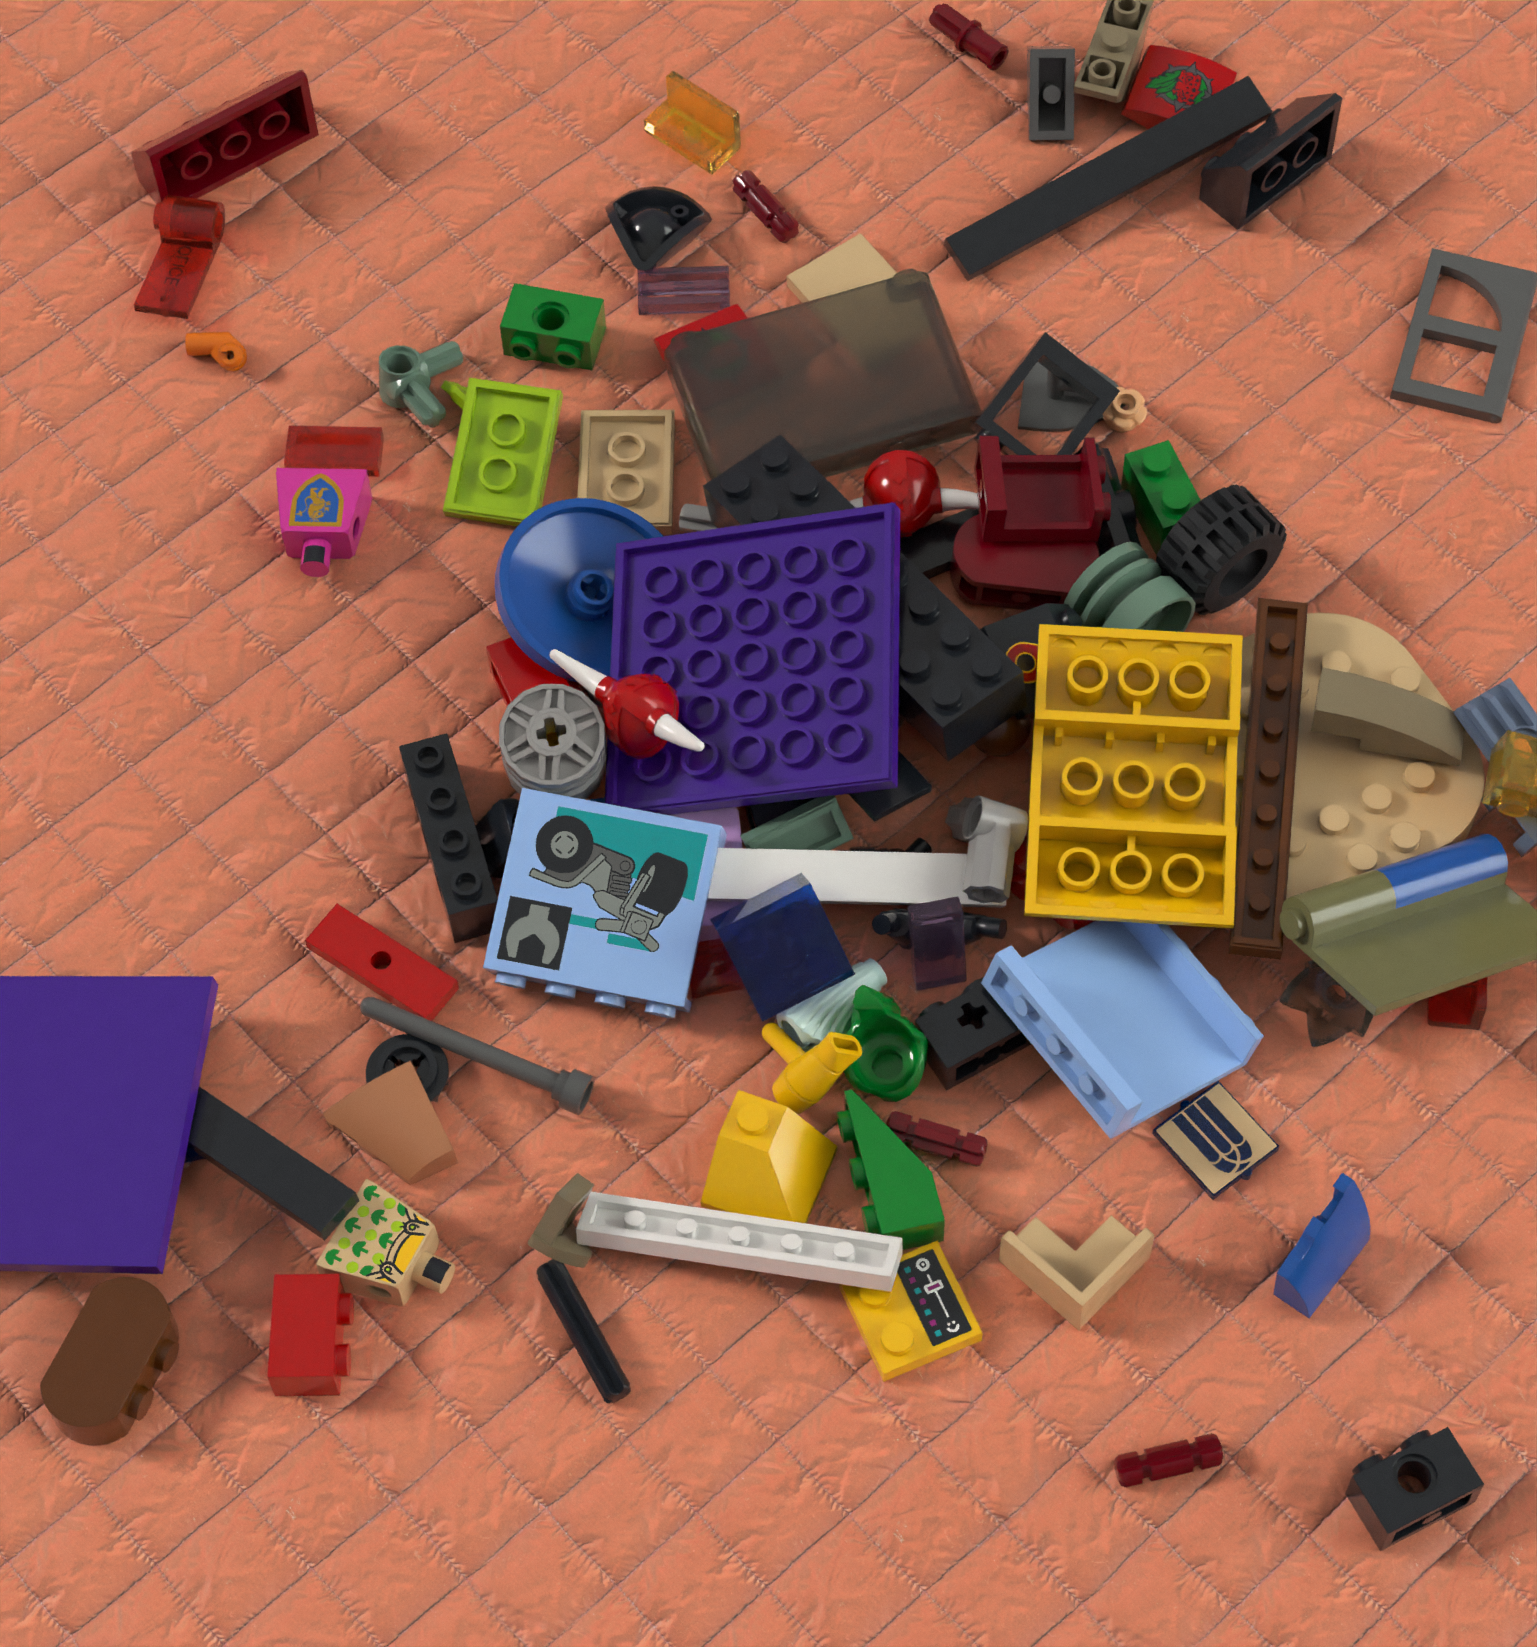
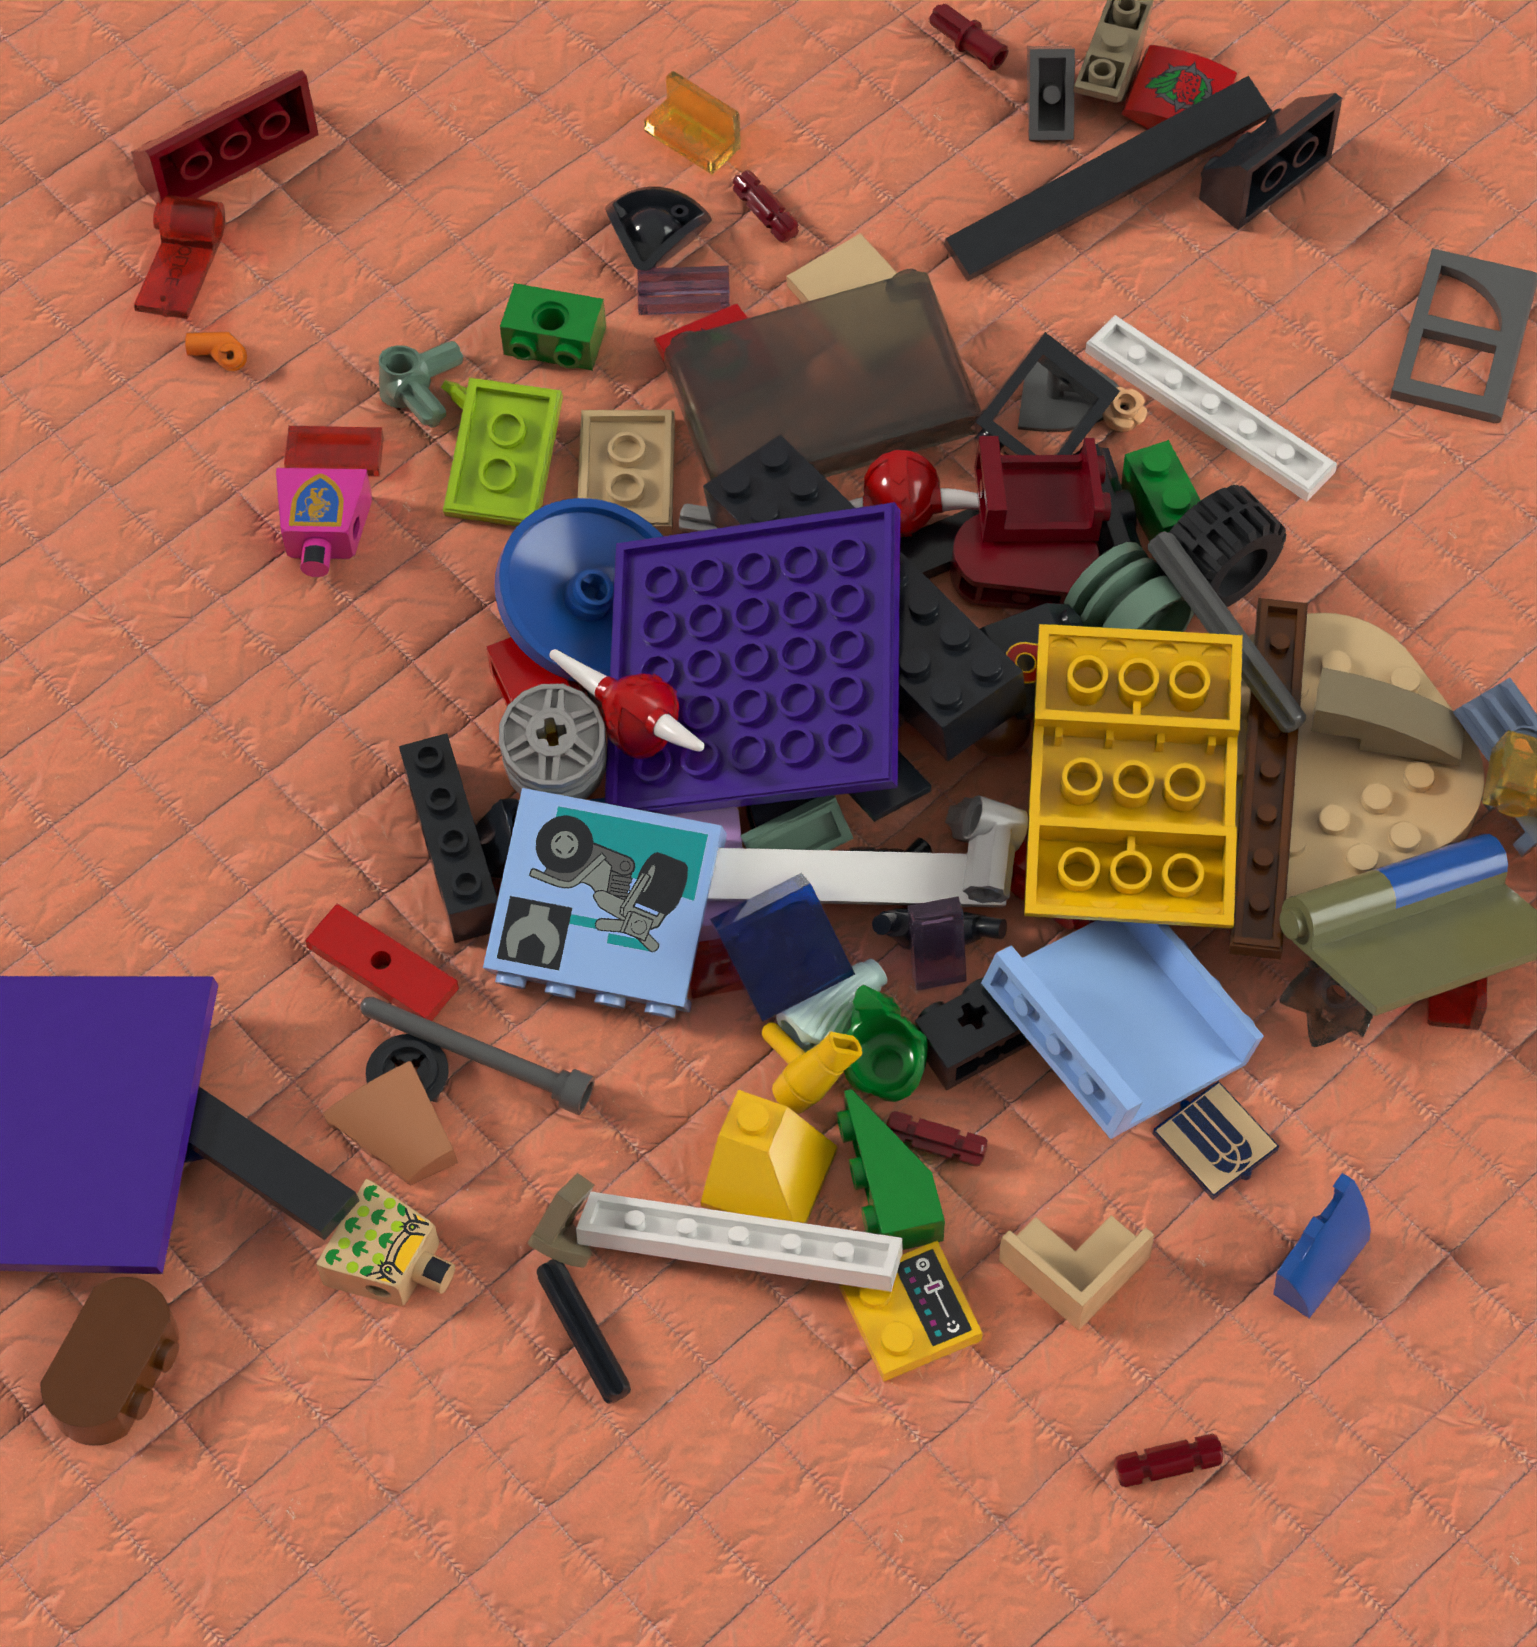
(308, 1335): red brick -> none
(1211, 408): none -> white tile
(1219, 620): none -> dark grey axle
(1395, 1513): black brick -> none

